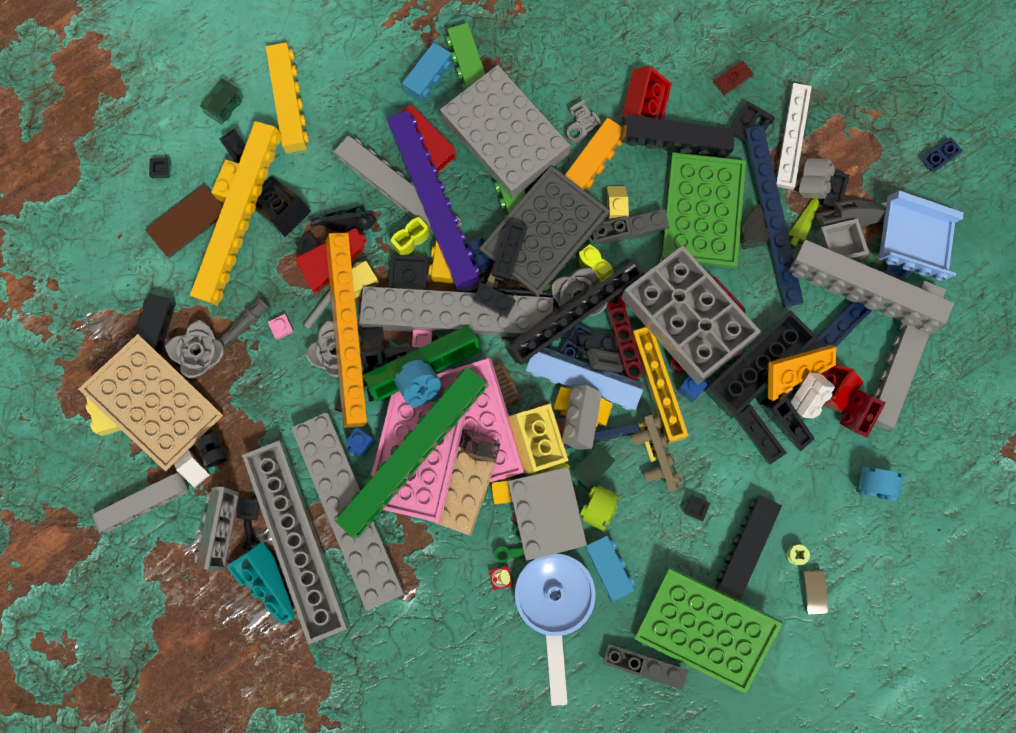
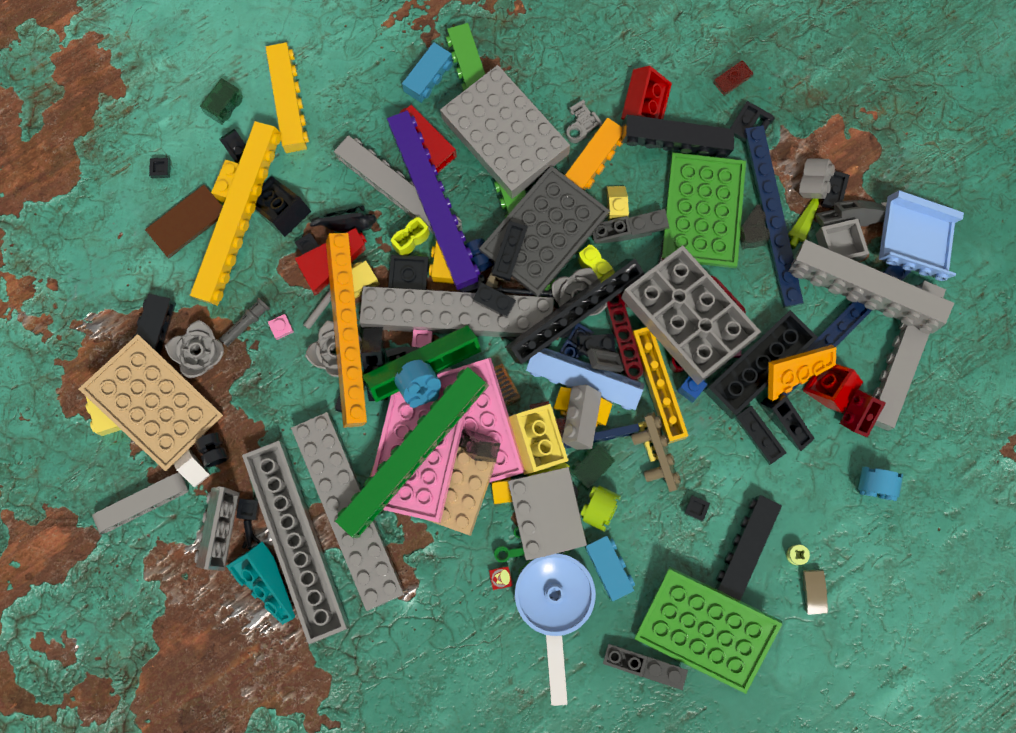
(359, 442): blue brick -> none
(793, 136): white plate -> none
(812, 395): white brick -> none
(942, 155): dark blue slope -> none

